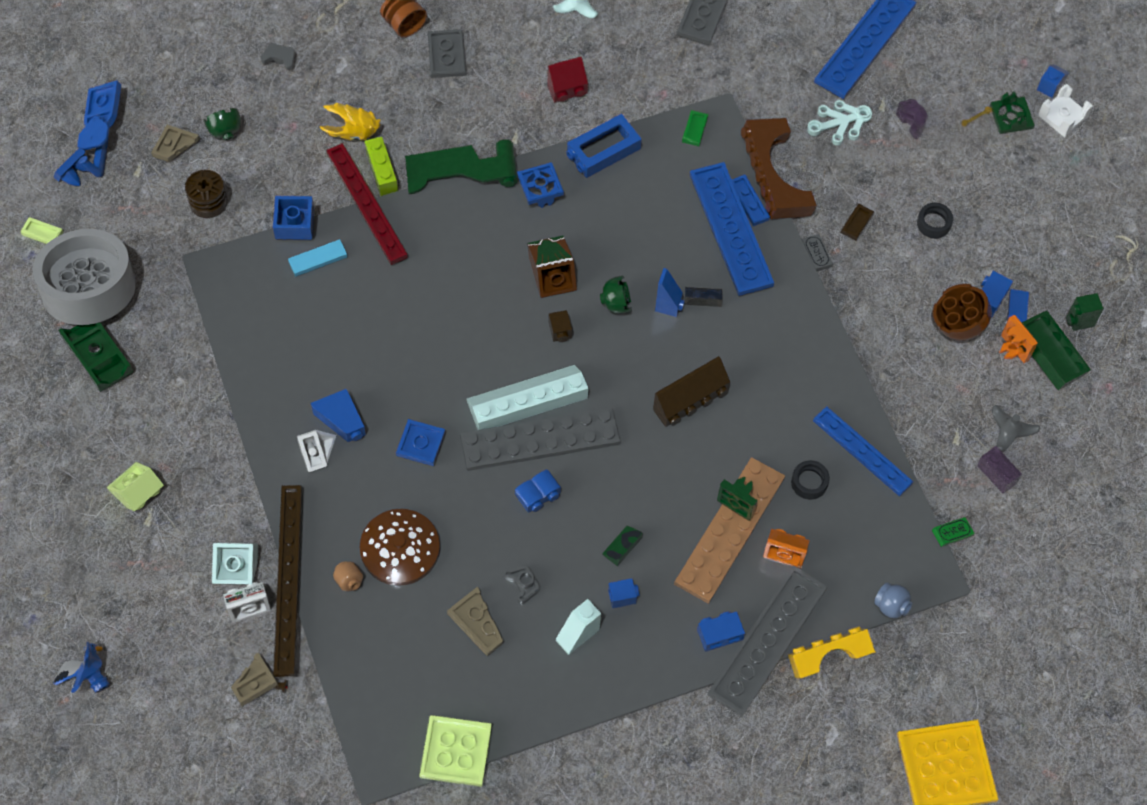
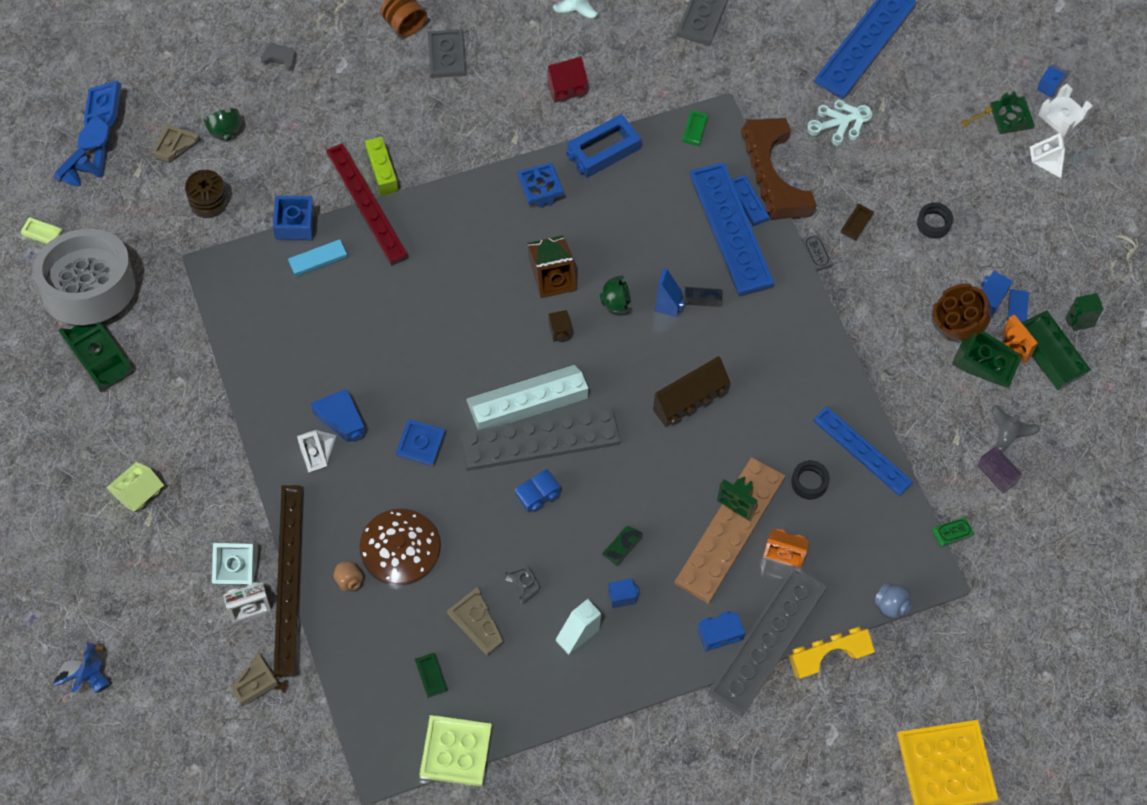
(358, 122): yellow head -> none
(430, 675): none -> dark green tile
(462, 162): dark green door -> none
(914, 115): clear purple cylinder -> none
(987, 359): none -> dark green slope
(1049, 154): none -> white slope

